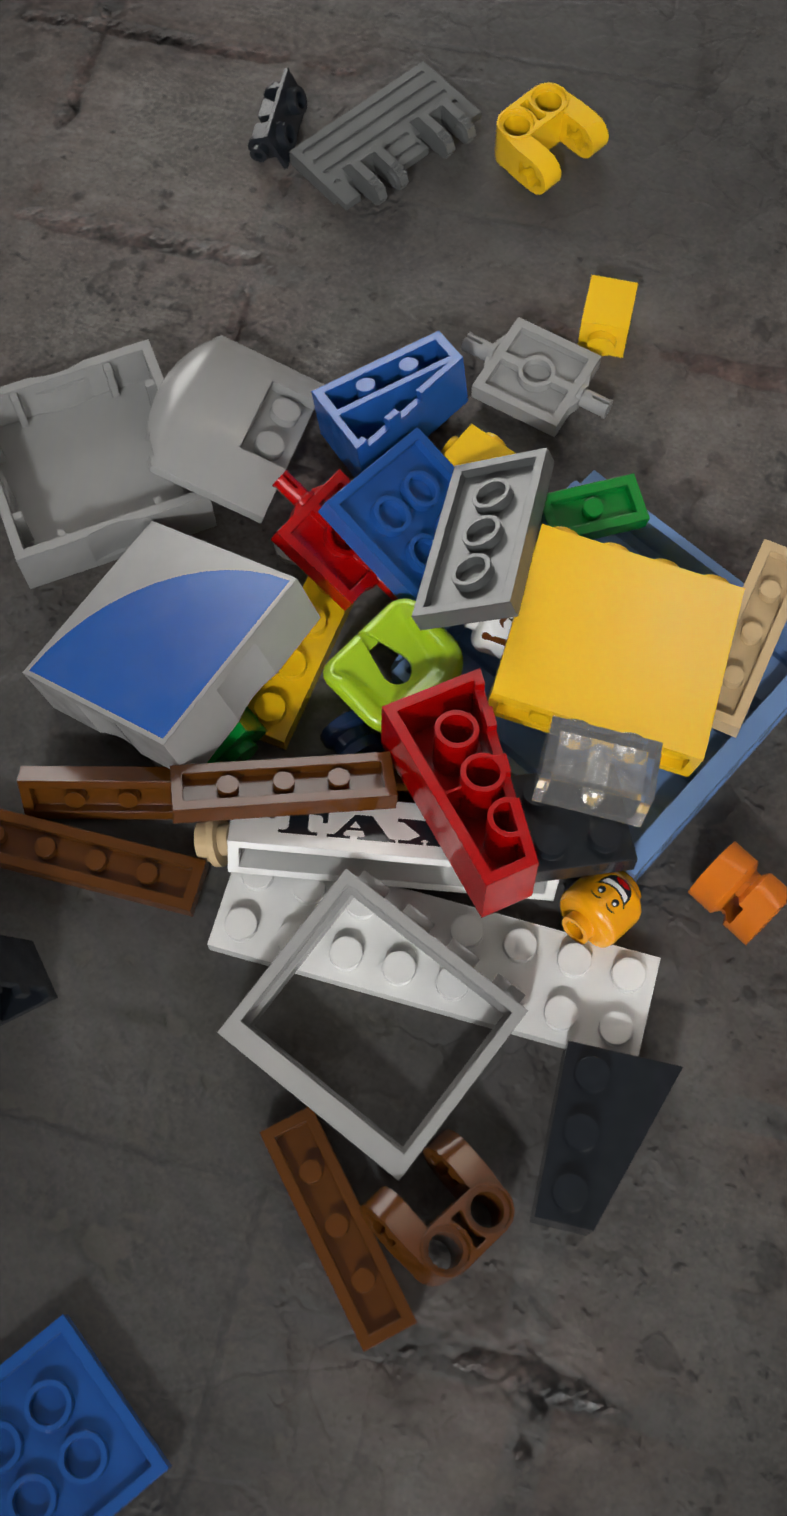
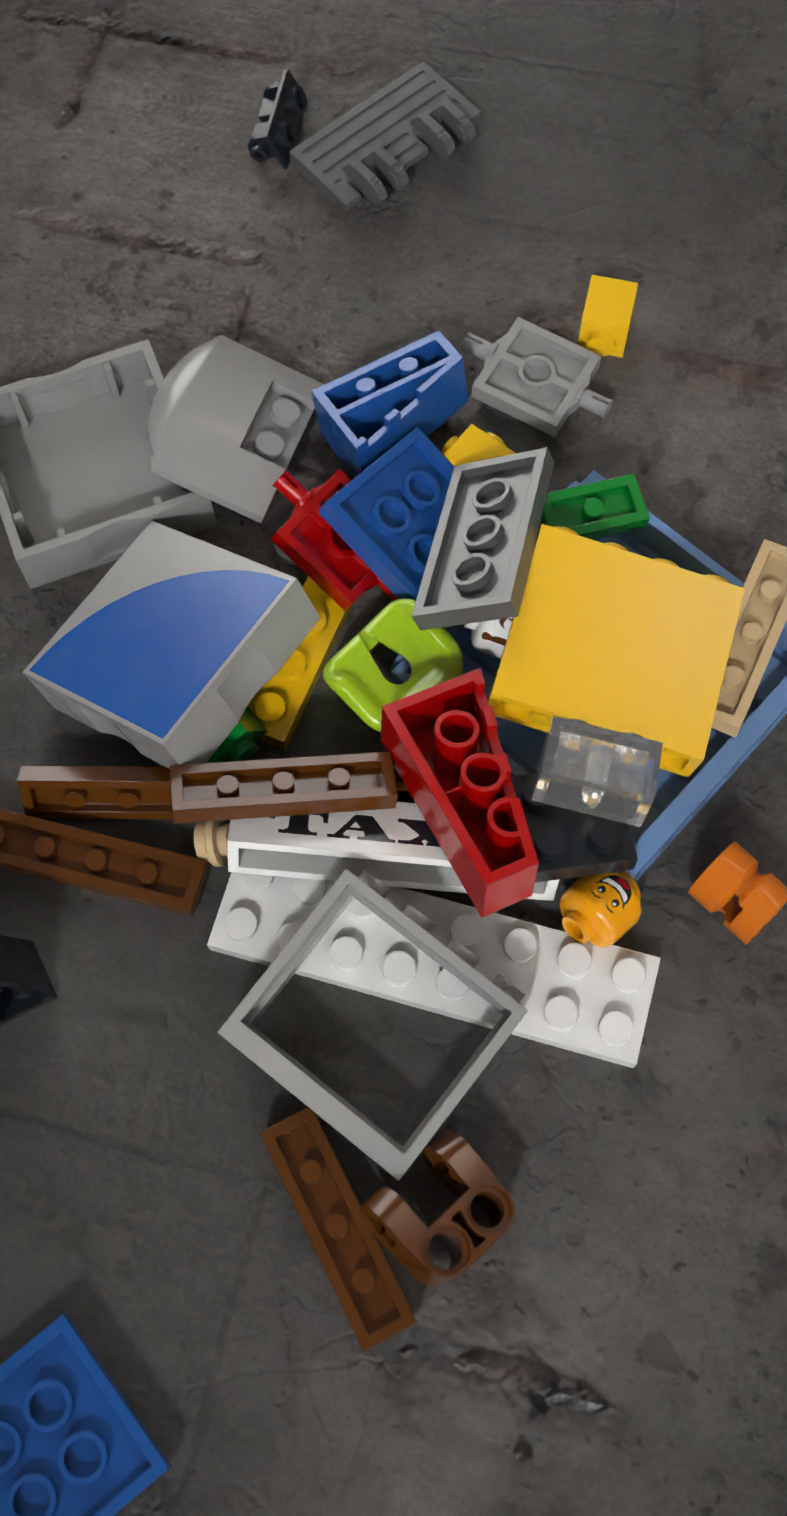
(350, 736): dark blue wheel -> none
(539, 123): yellow piece -> none
(594, 1131): black wedge -> none

